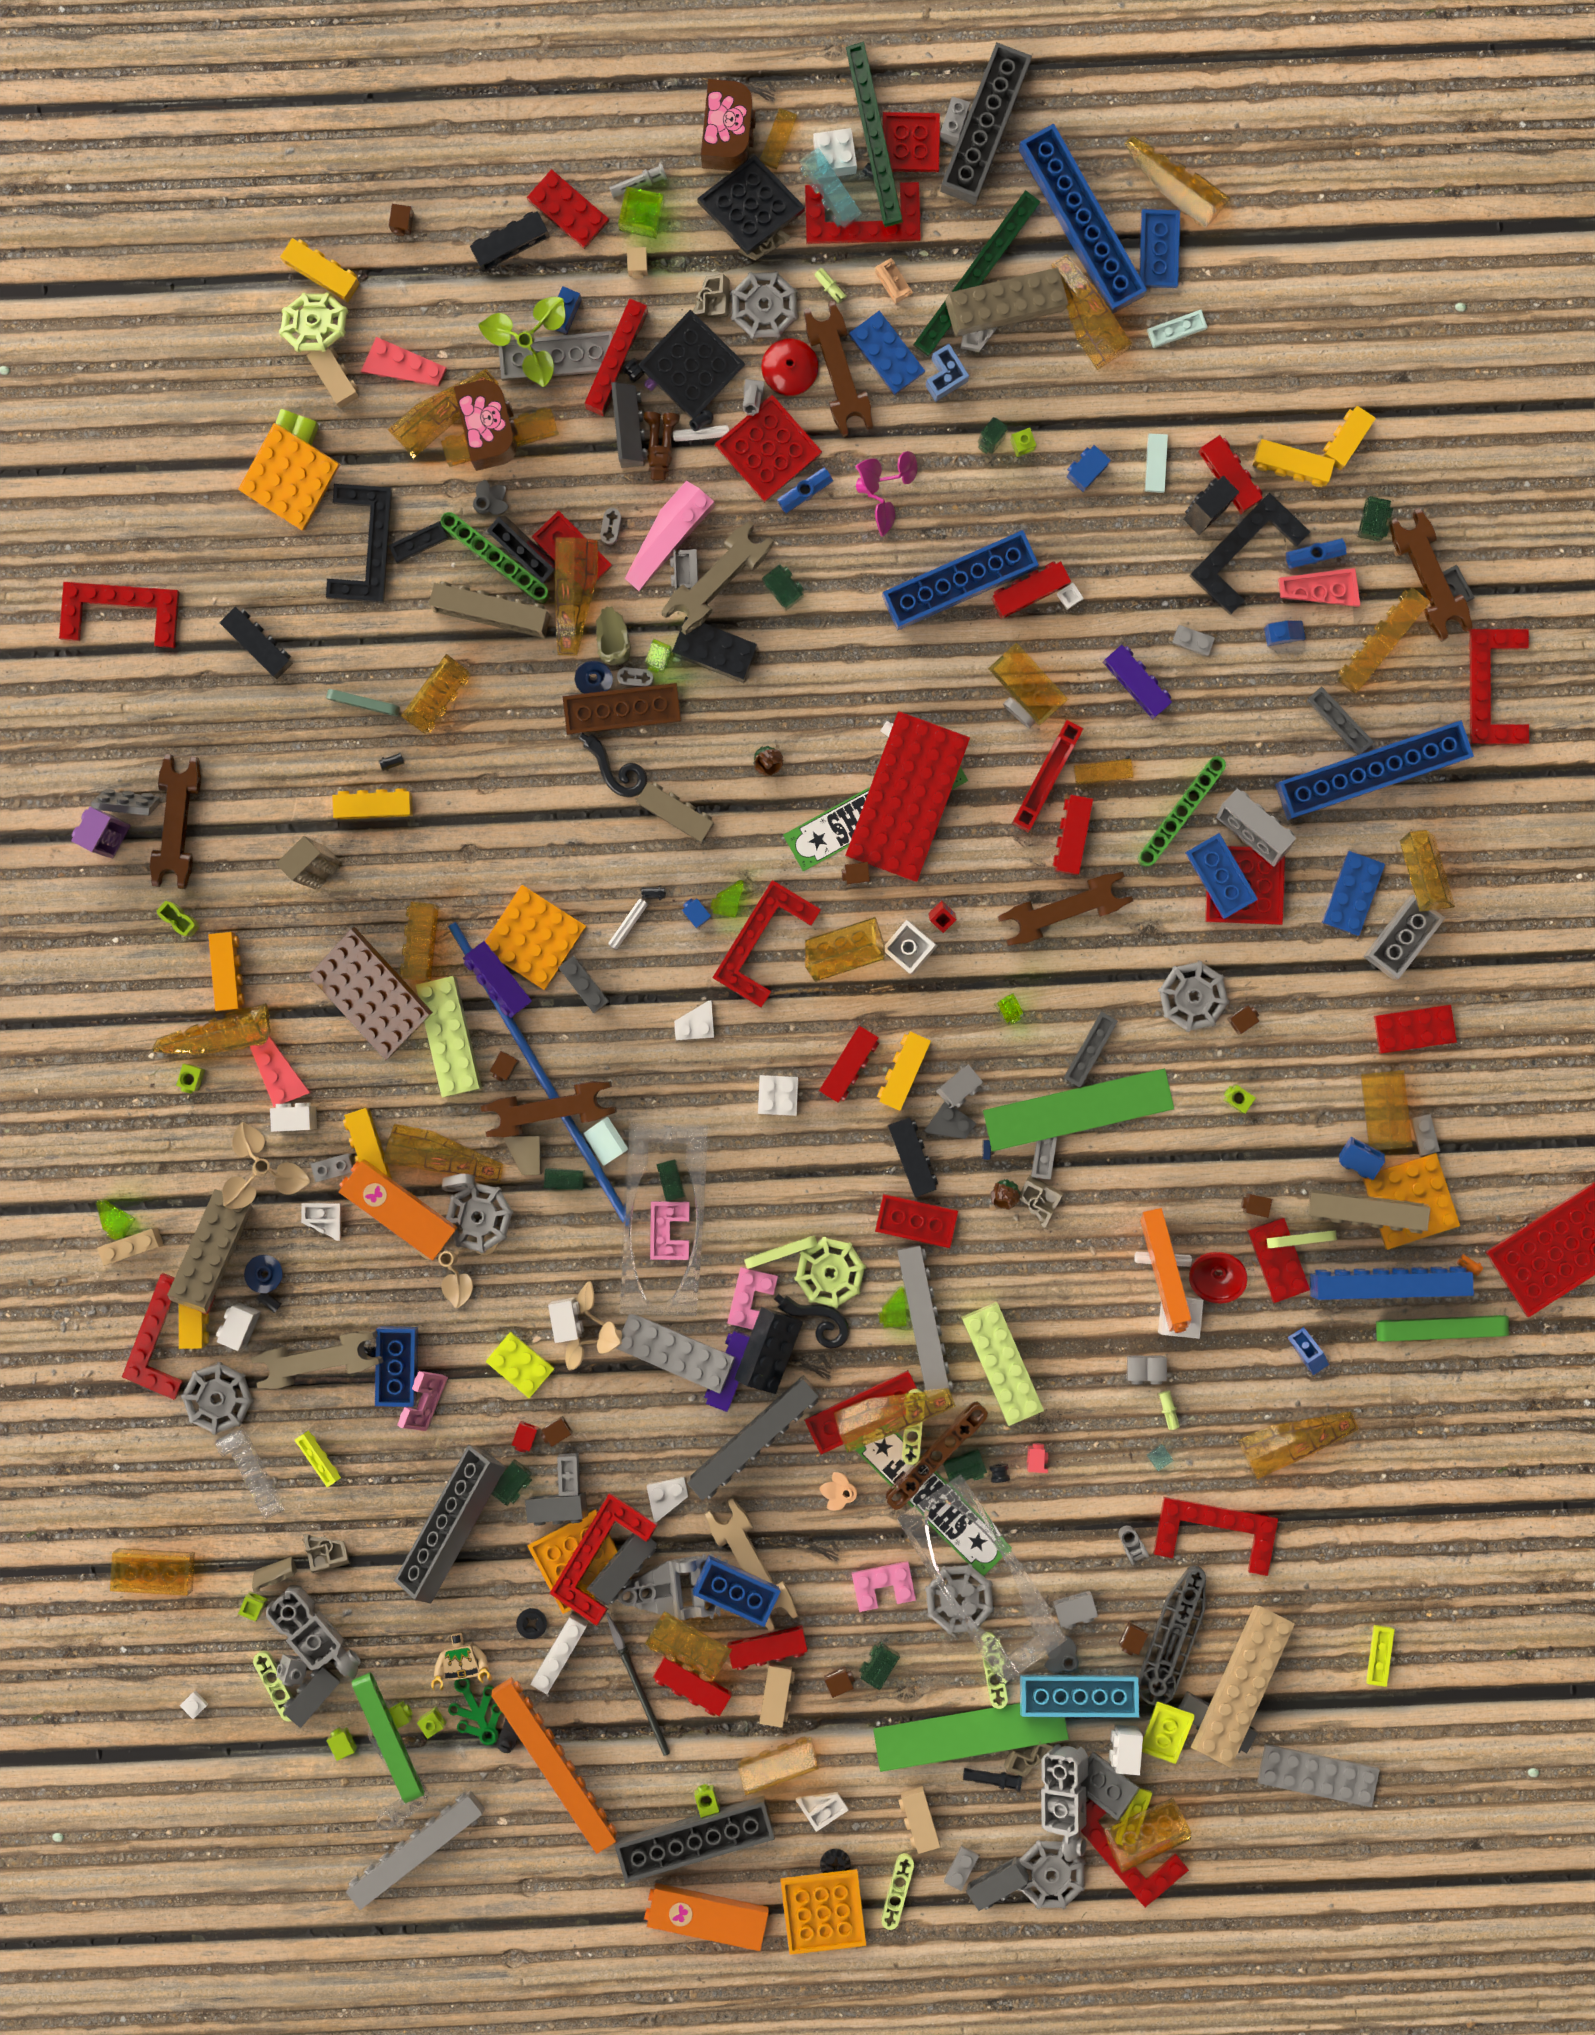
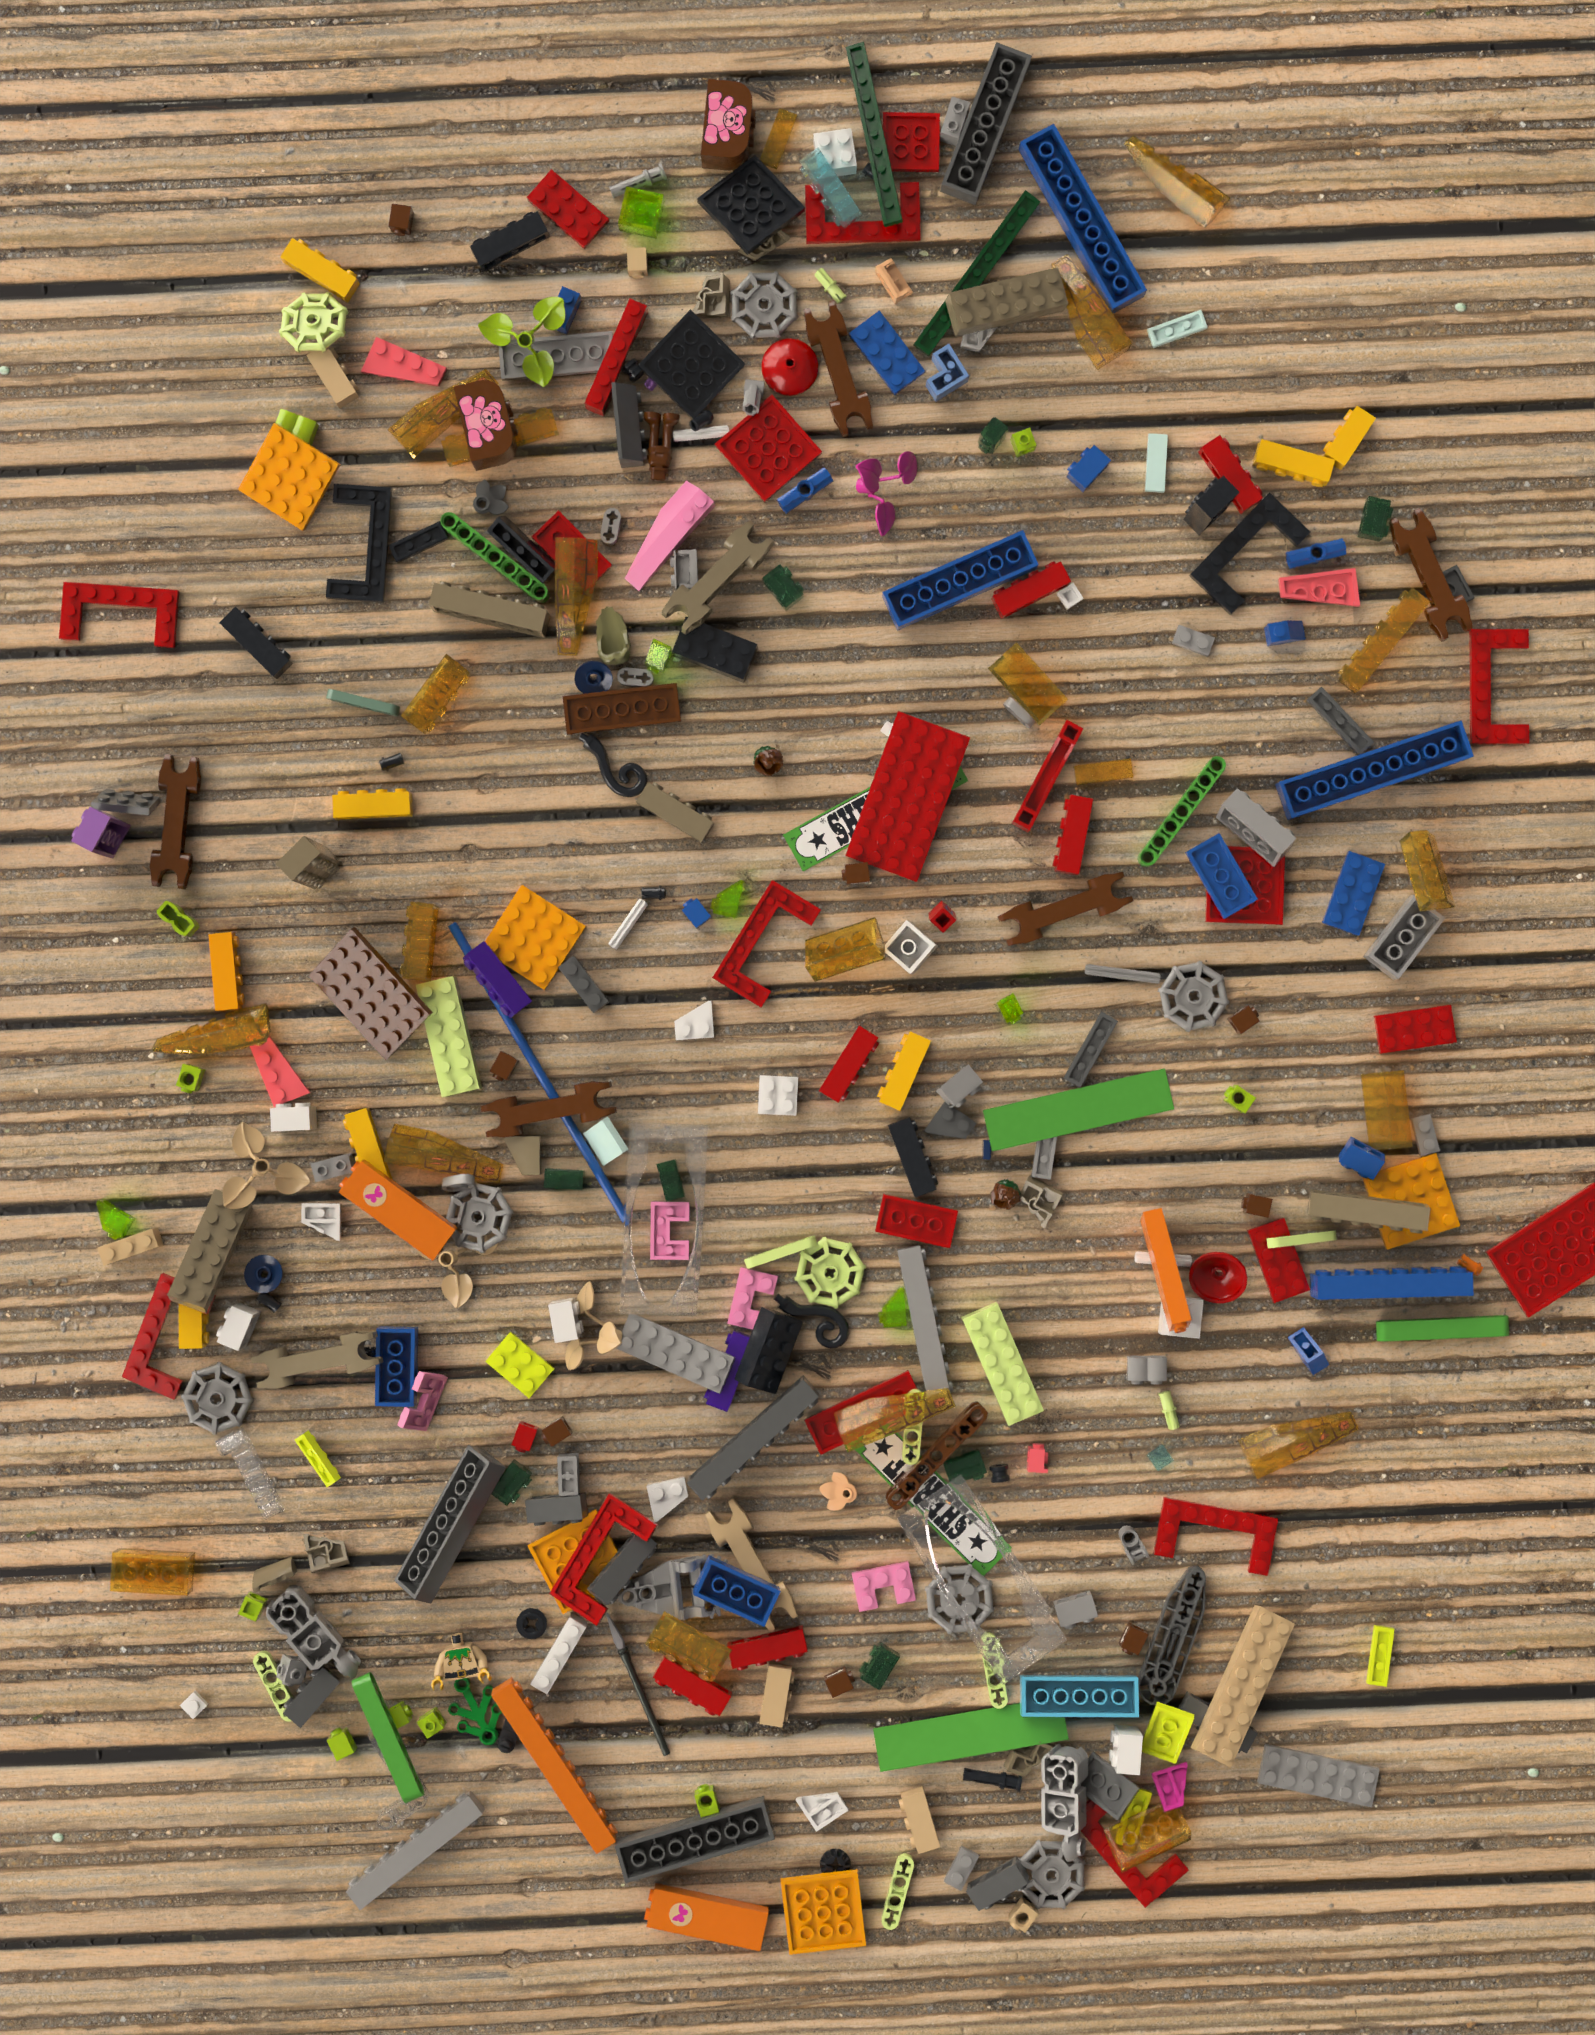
(778, 1765): clear yellow slope -> none
(1023, 1906): none -> tan brick
(1060, 1655): dark grey plate -> none
(1120, 973): none -> light grey axle
(1137, 681): dark purple brick -> none
(1159, 248): blue plate -> none
(1171, 1786): none -> dark pink wing

